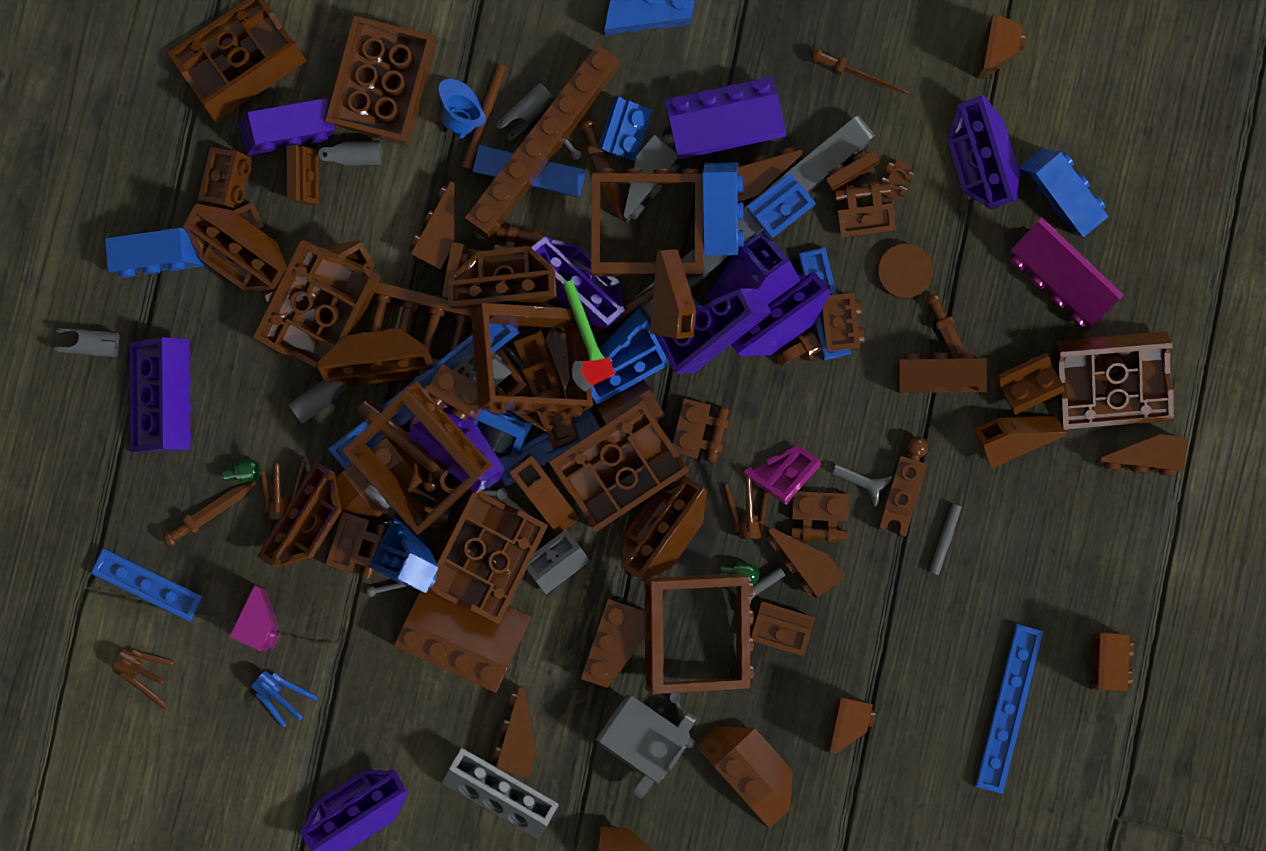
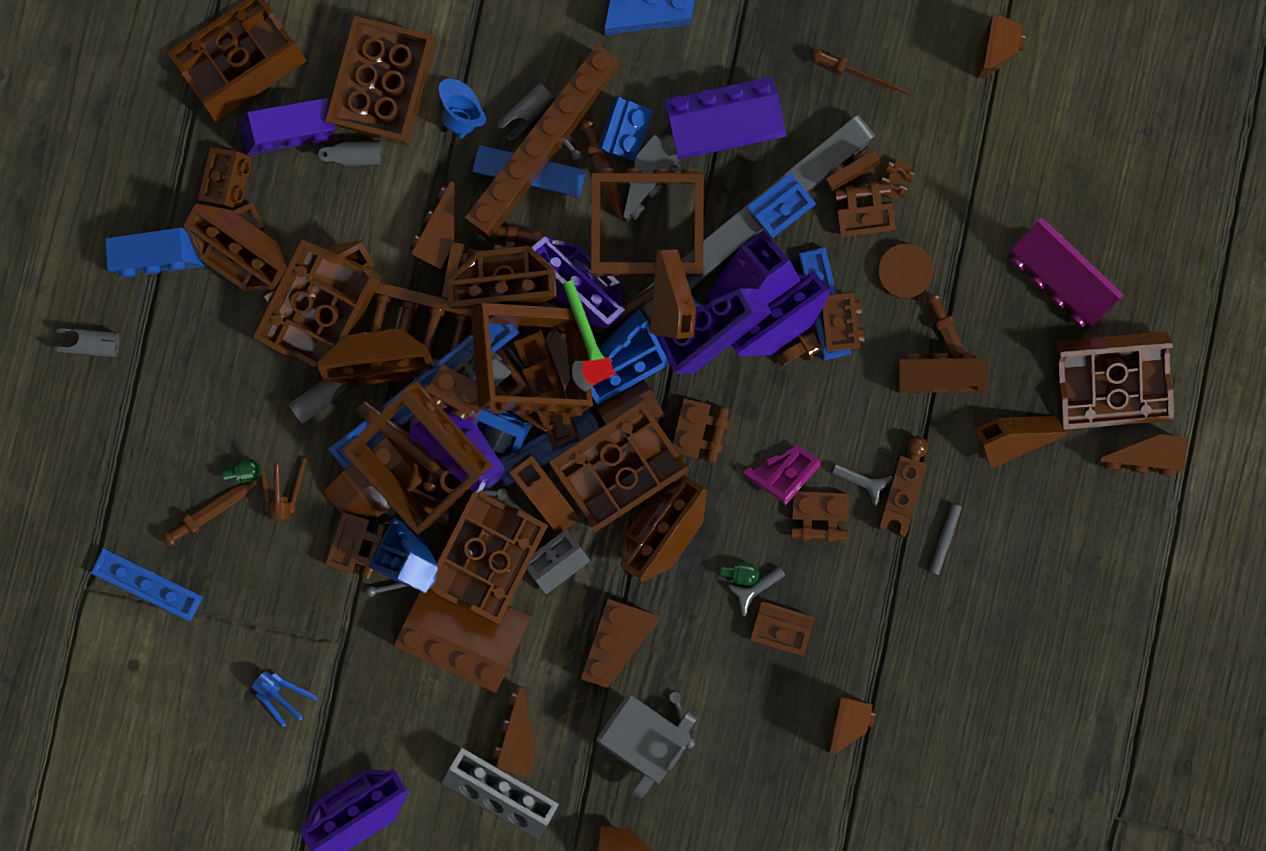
(130, 664): reddish brown plant -> none
(159, 395): dark purple slope -> none
(257, 622): magenta slope -> none
(302, 175): reddish brown plate -> none
(304, 520): reddish brown wedge -> none
(487, 107): reddish brown bar -> none
(654, 632): reddish brown window -> none
(722, 208): blue wedge -> none
(749, 525): reddish brown plant -> none
(750, 769): reddish brown wedge -> none
(765, 172): reddish brown slope -> none
(812, 565): reddish brown slope -> none
(983, 154): dark purple wedge -> none
(1009, 709): blue tile -> none
(1030, 383): reddish brown bracket -> none
(1065, 190): blue wedge -> none
(1111, 662): reddish brown slope -> none

